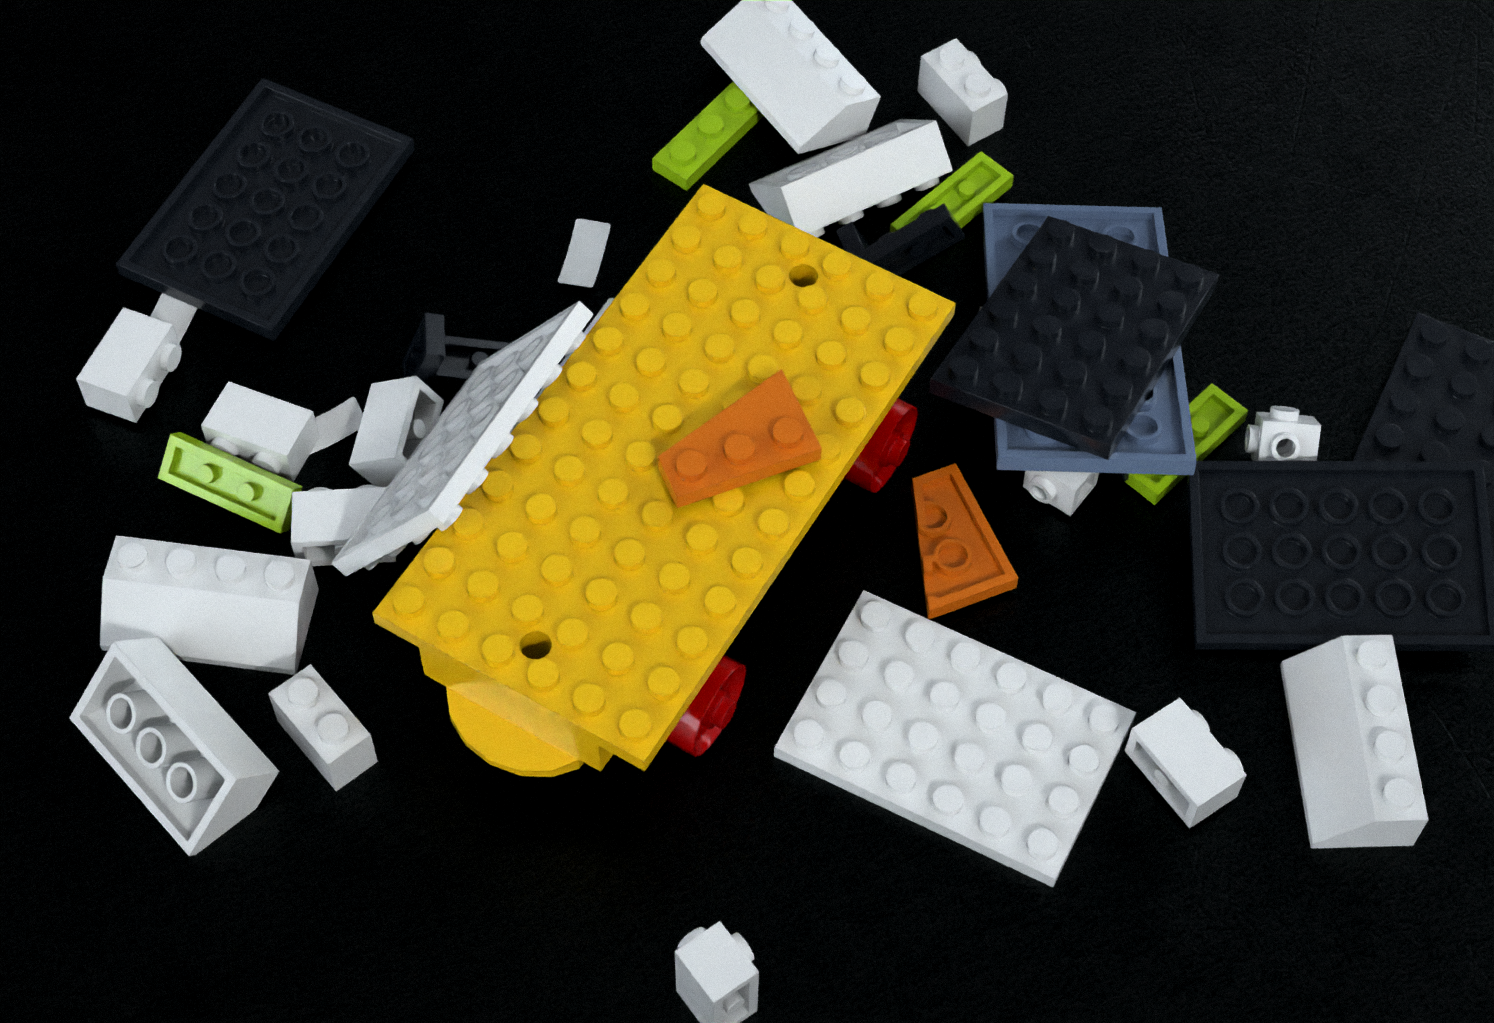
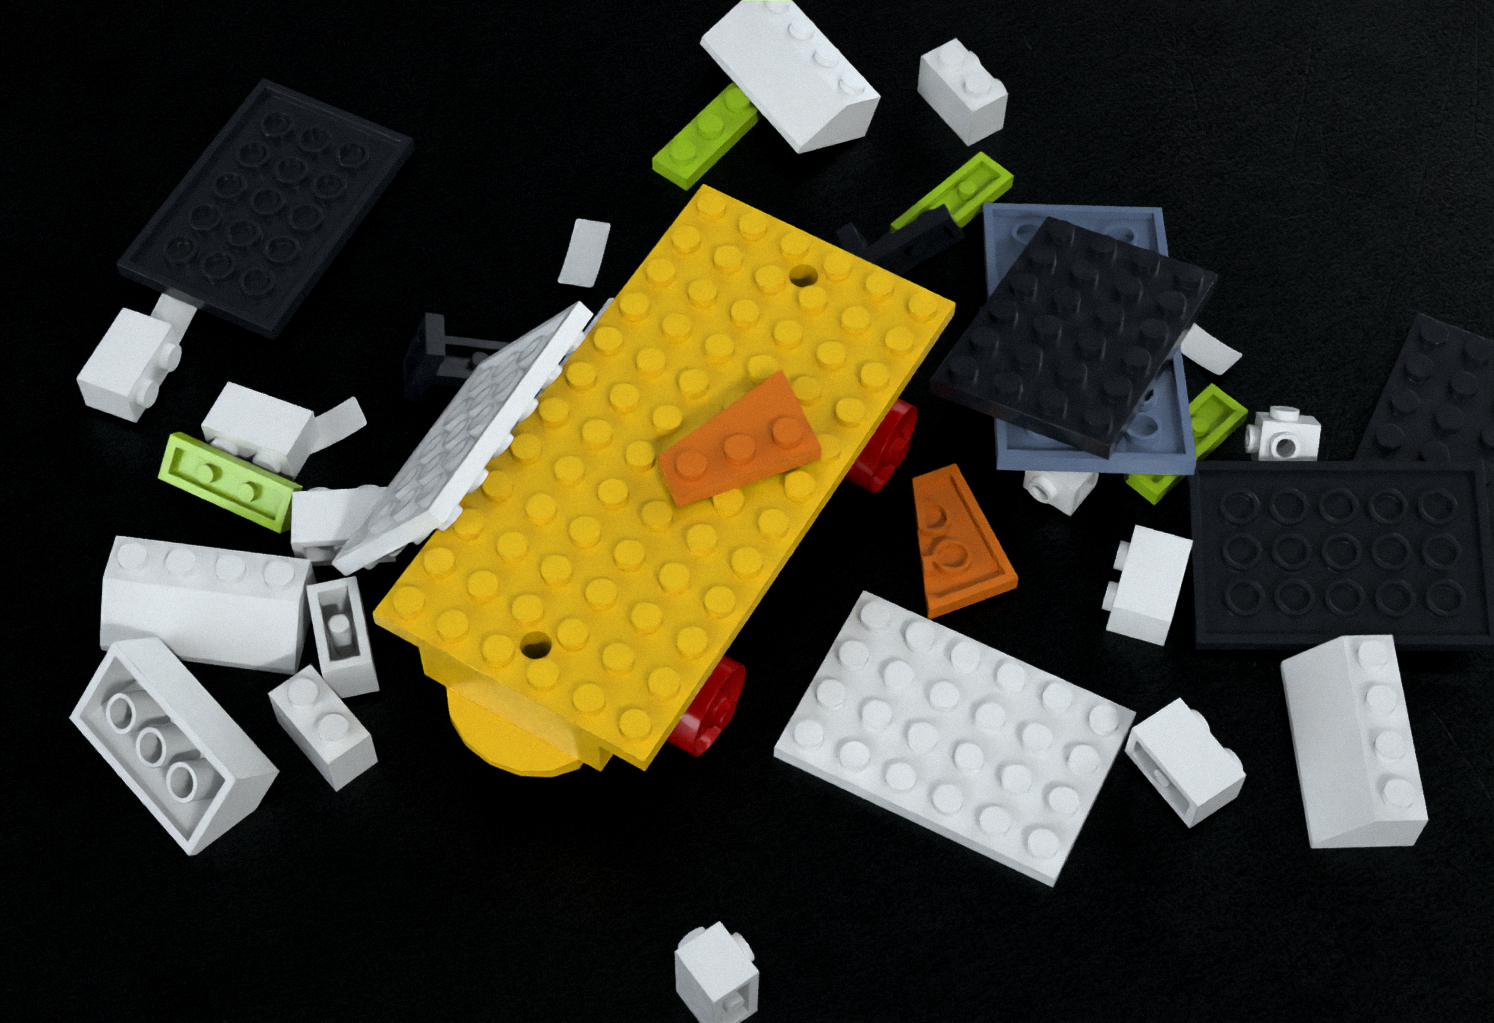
(342, 637): none -> white brick
(392, 427): white brick -> none
(855, 176): white slope -> none
(1148, 584): none -> white brick
(1208, 351): none -> white sticker

